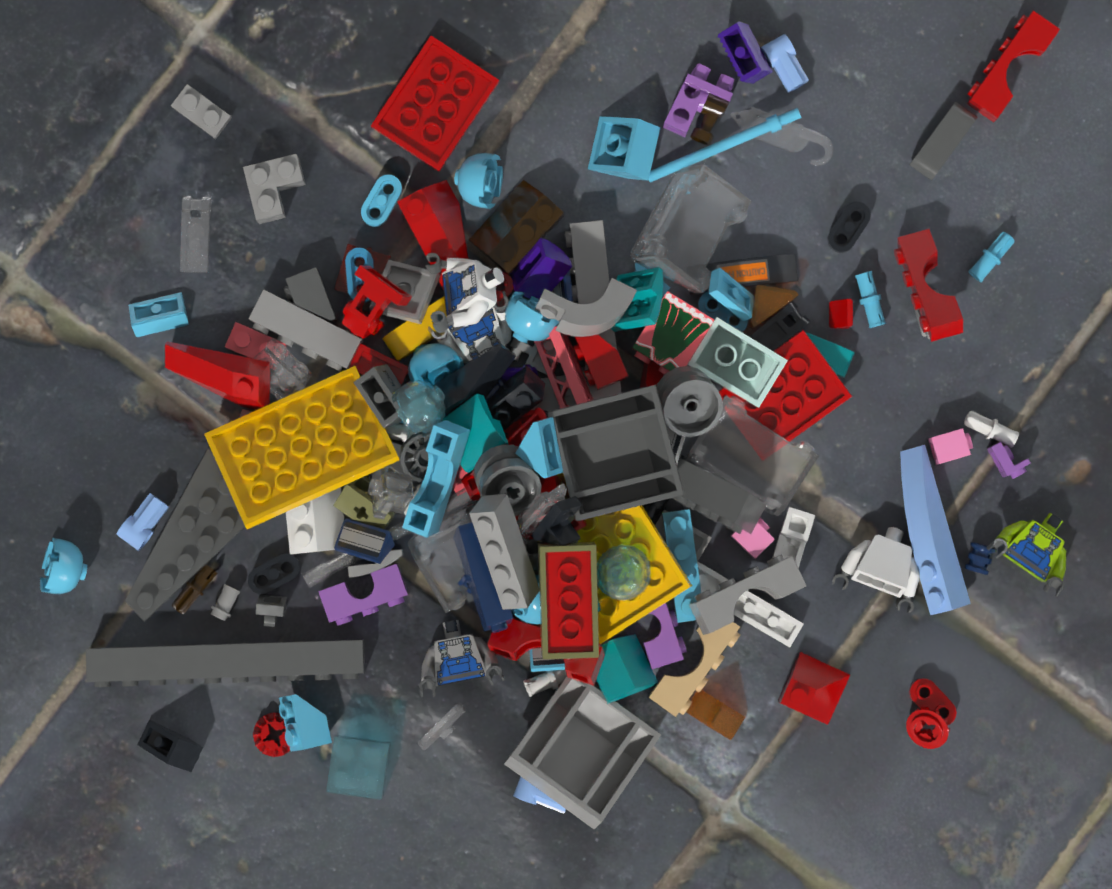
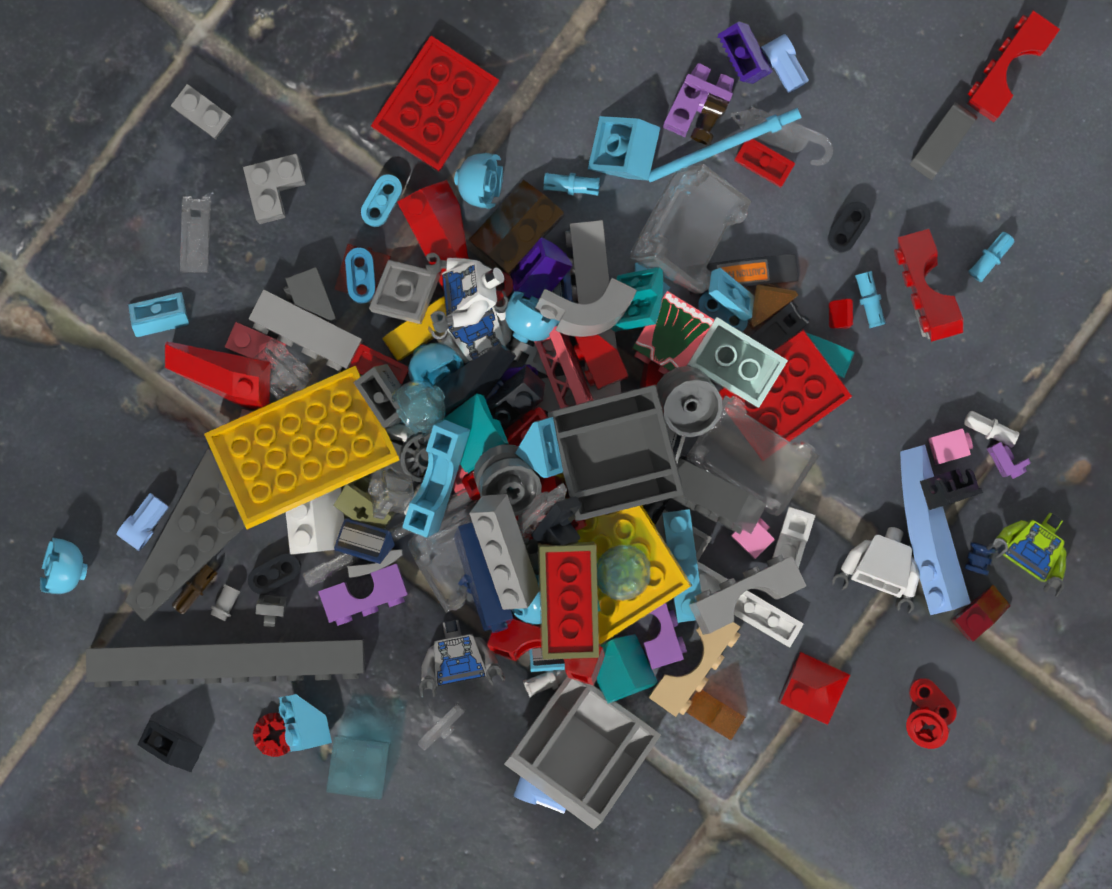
(380, 291): red tile -> none
(571, 184): none -> medium azure pin
(764, 162): none -> red plate
(949, 488): none -> black hinge
(981, 613): none -> dark red slope

